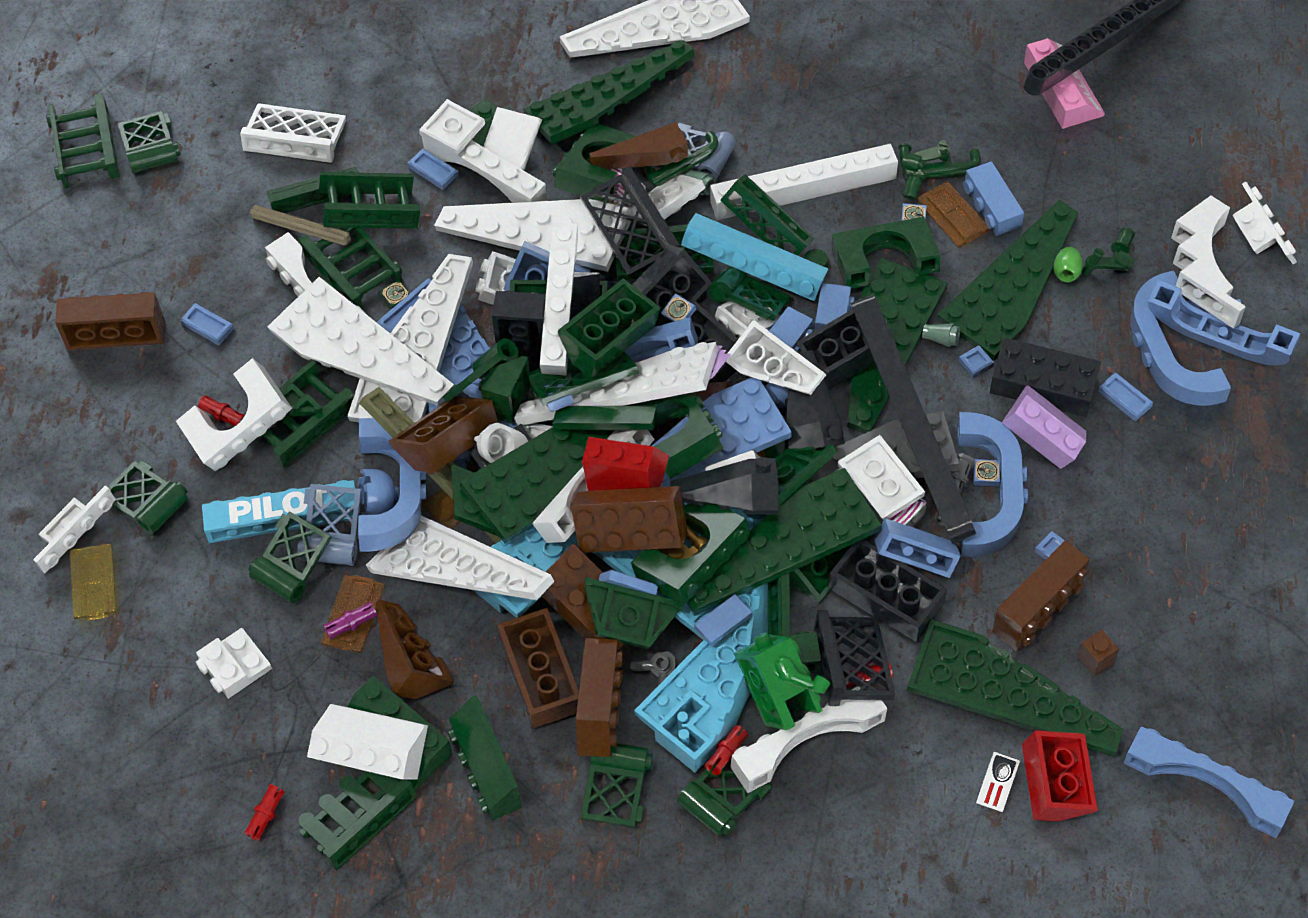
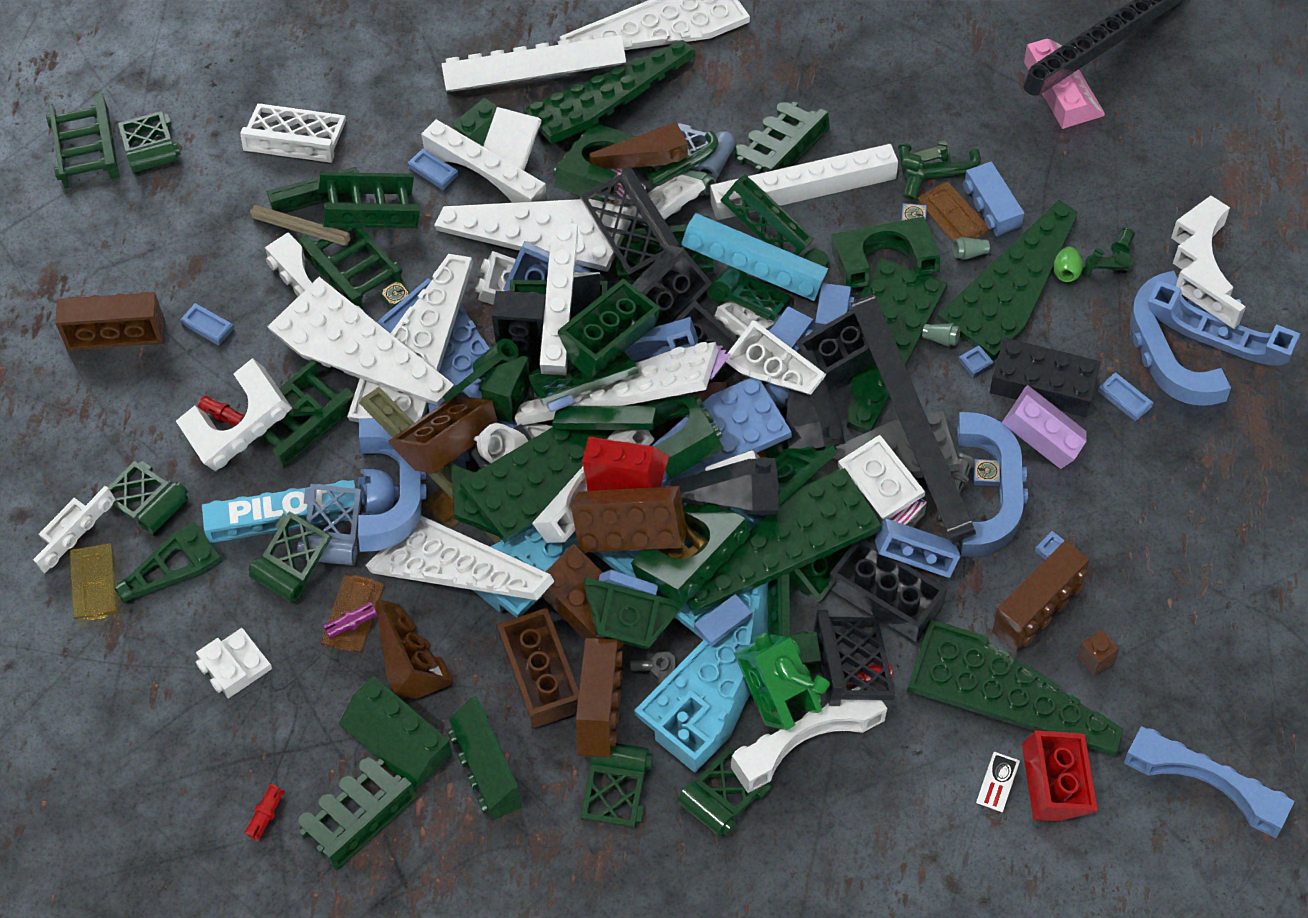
(194, 546): none -> dark green plate
(368, 742): white slope -> none
(452, 127): white tile -> none
(533, 63): none -> white brick
(678, 309): tile -> none
(726, 749): red pin -> none
(796, 140): none -> fence
(968, 247): none -> sand green cone
(1258, 227): white bracket -> none

